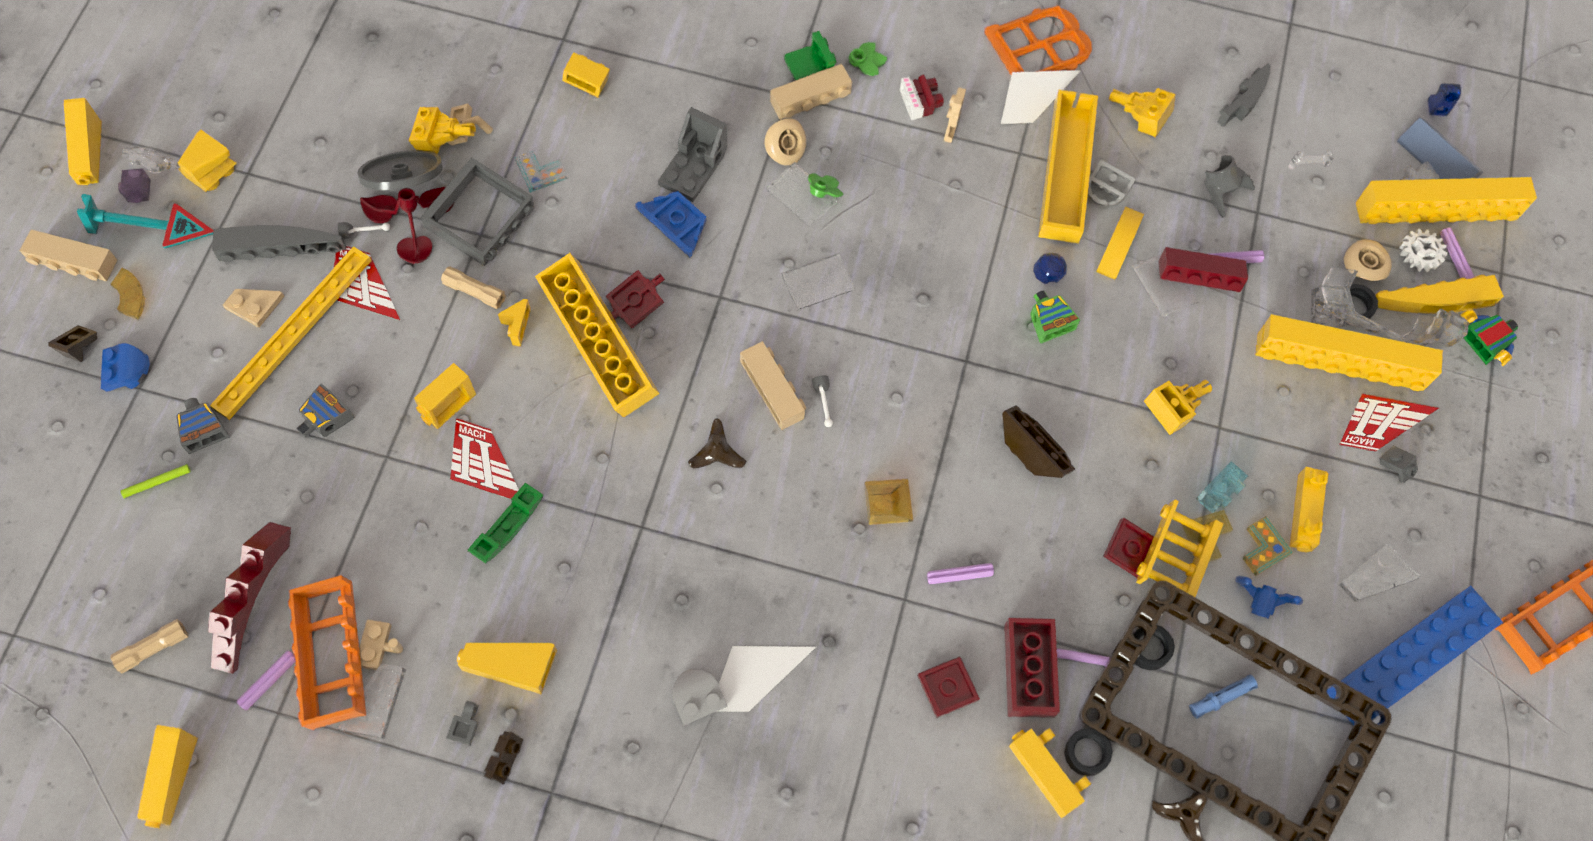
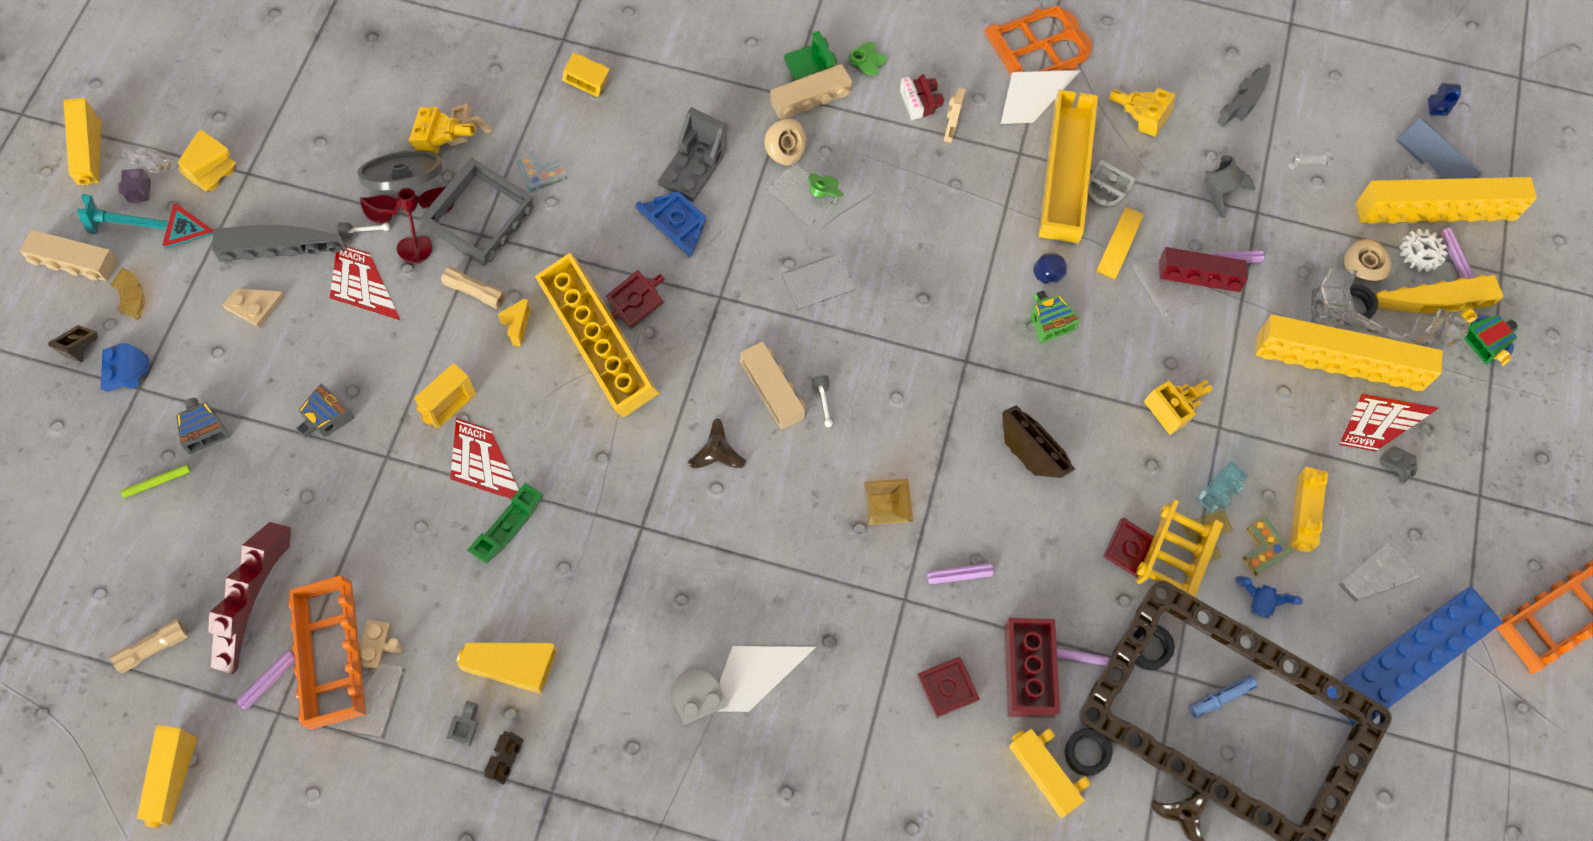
(290, 333): yellow plate -> none

